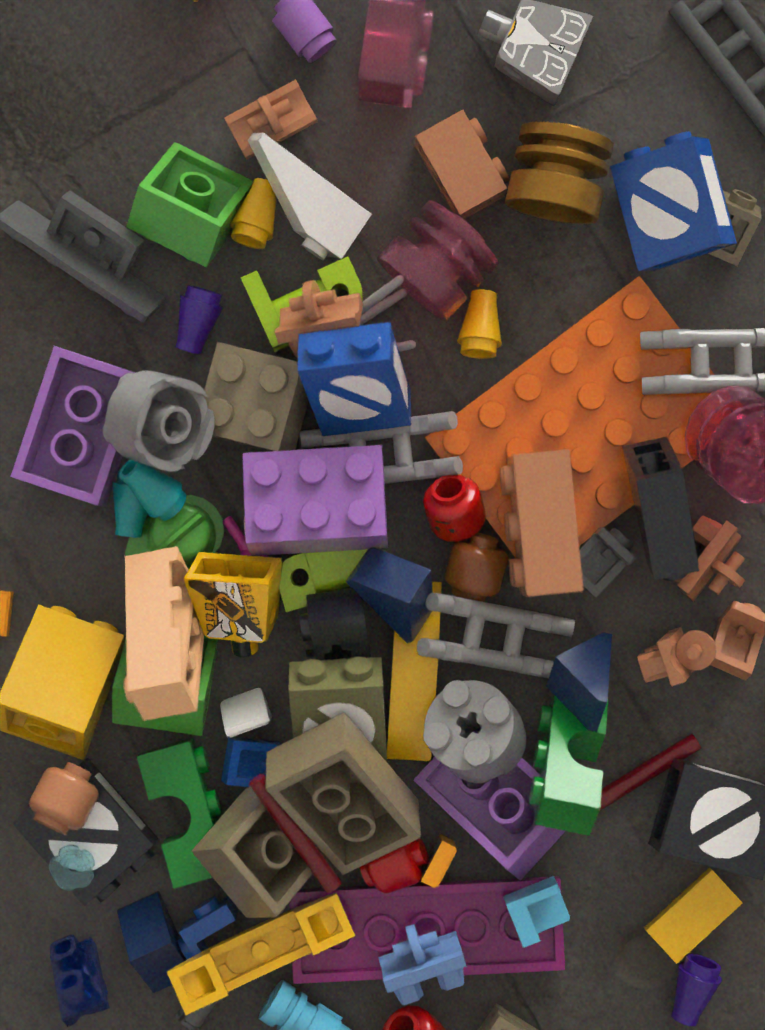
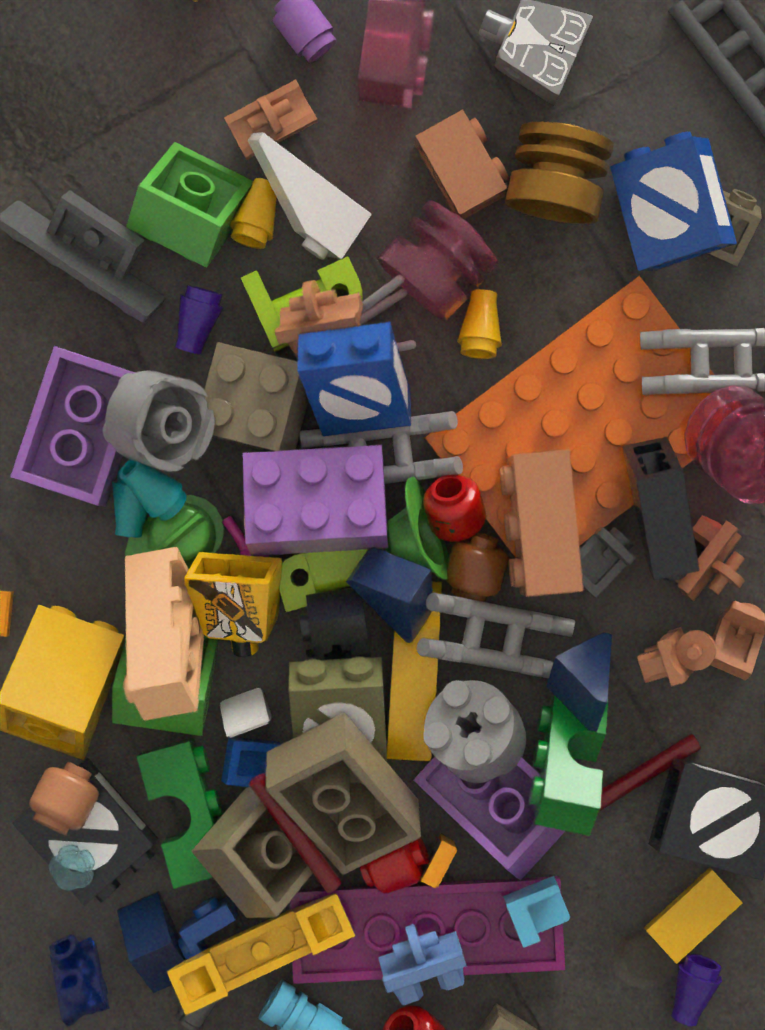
(411, 535): none -> bright green piece

